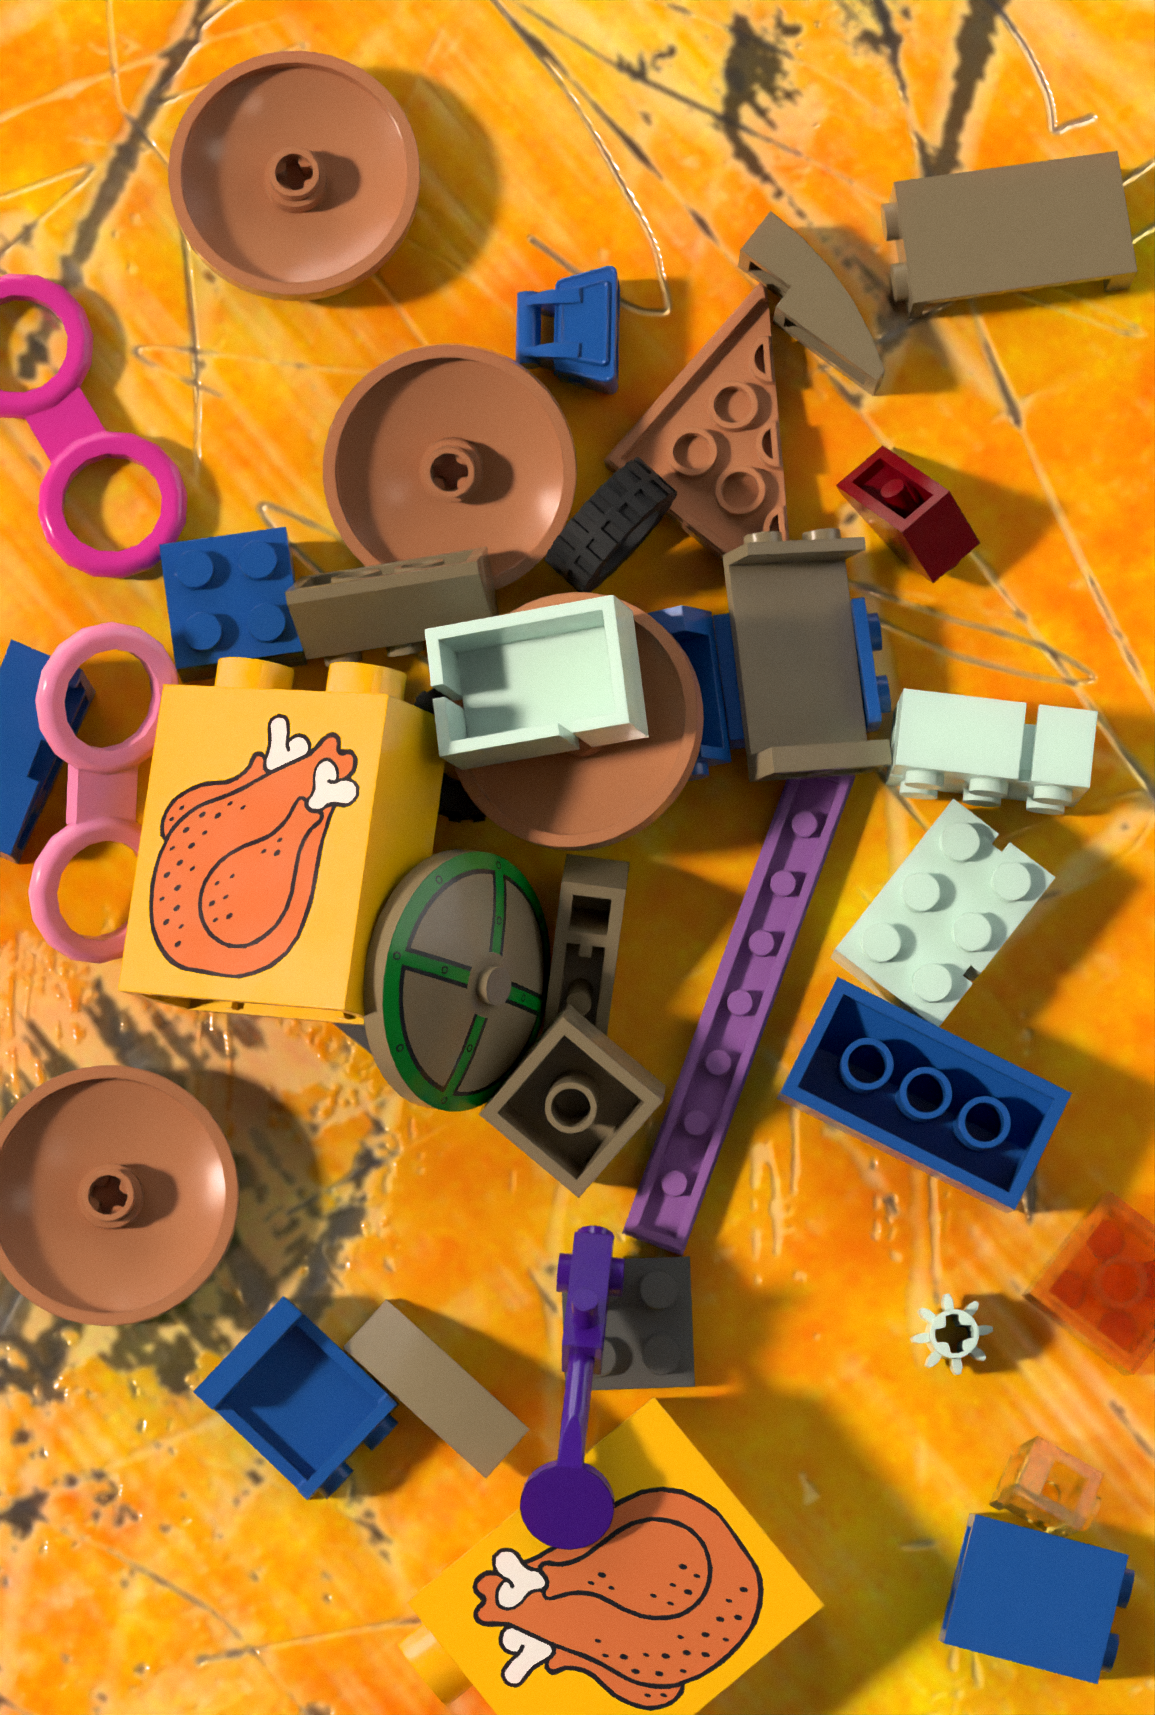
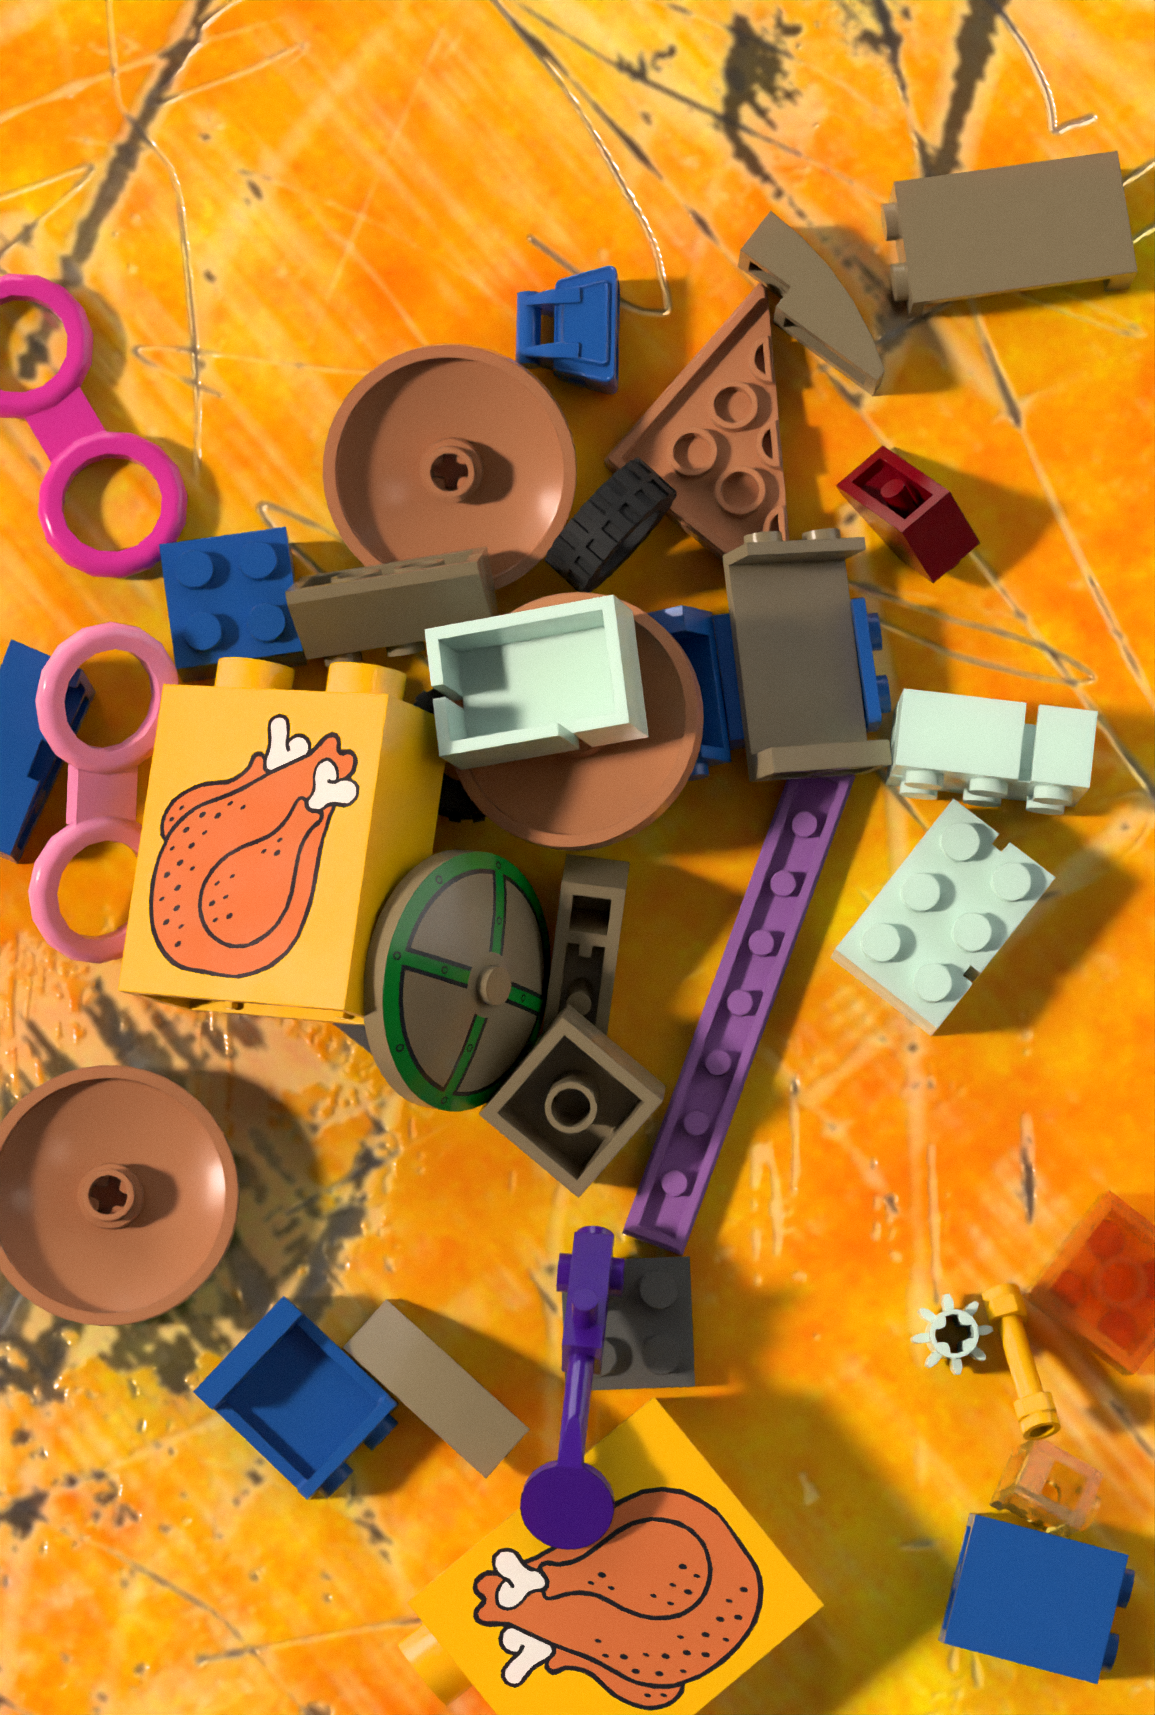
(294, 175): nougat dish -> none
(924, 1096): blue slope -> none
(1034, 1407): none -> yellow bar

